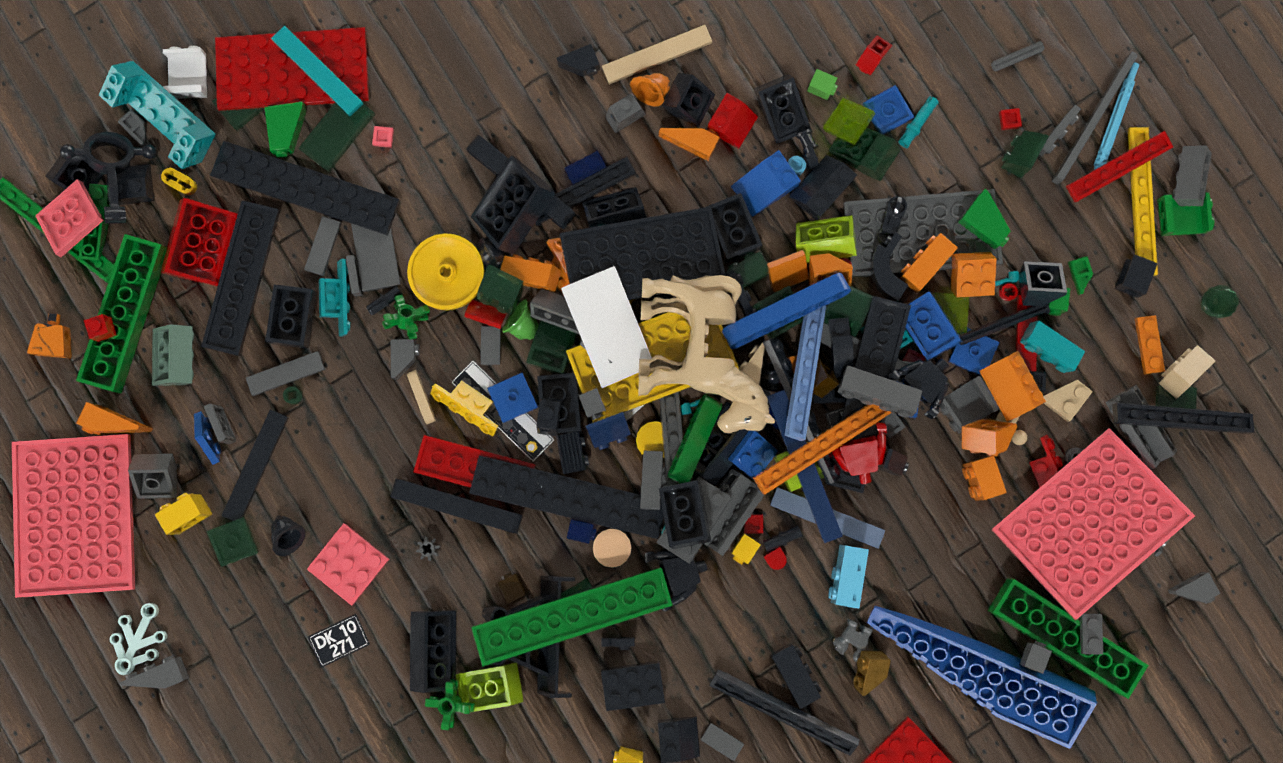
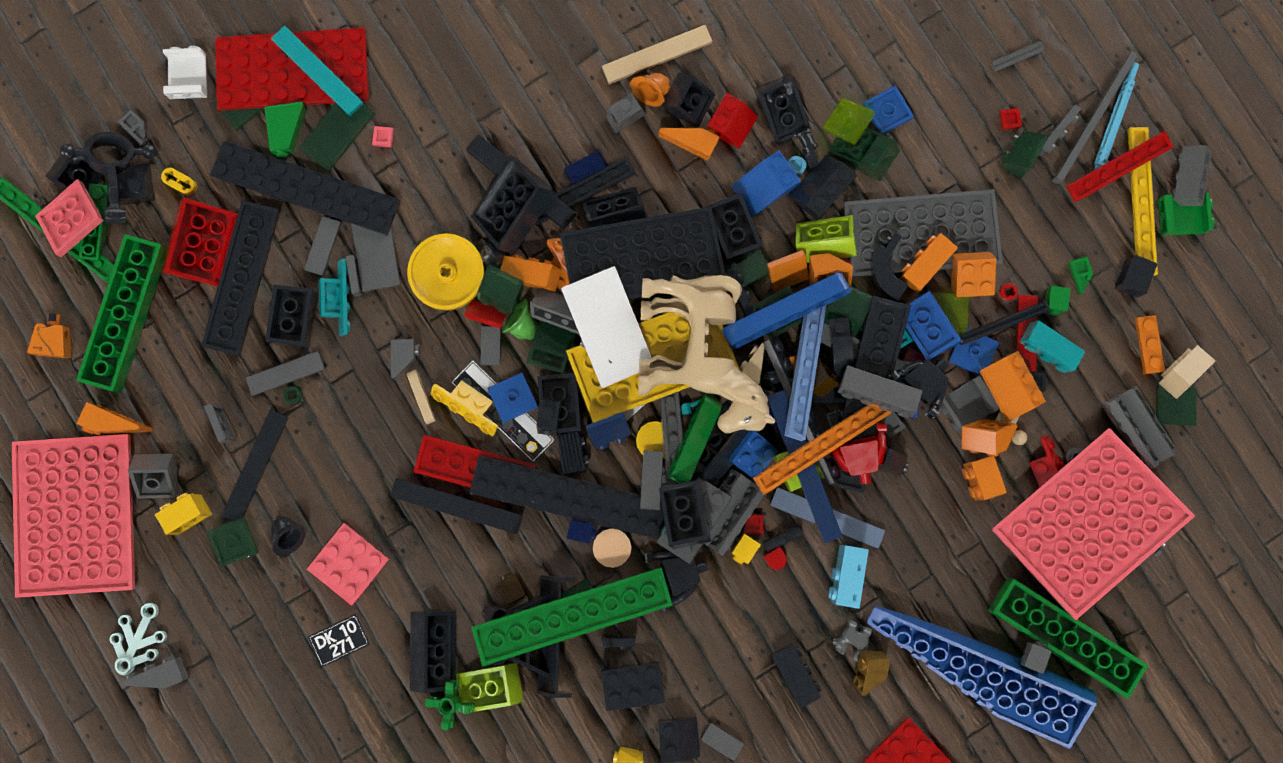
(100, 327): red brick -> none
(132, 85): teal plate -> none
(172, 355): sand green slope -> none
(204, 437): blue plate -> none
(383, 301): black axle -> none
(405, 317): green pin -> none
(422, 550): dark grey gear -> none
(580, 61): black slope -> none
(592, 404): dark grey brick -> none
(784, 712): black plate -> none
(822, 84): bright green brick -> none
(873, 55): red slope -> none
(893, 218): black piece -> none
(914, 127): teal pin -> none
(986, 221): green slope -> none
(1013, 277): teal hand -> none
(1041, 283): black slope -> none
(1068, 399): tan wing -> none
(1091, 634): dark grey plate -> none
(1182, 418): black plate -> none
(1197, 588): dark grey slope -> none
(1219, 301): clear green hair -> none

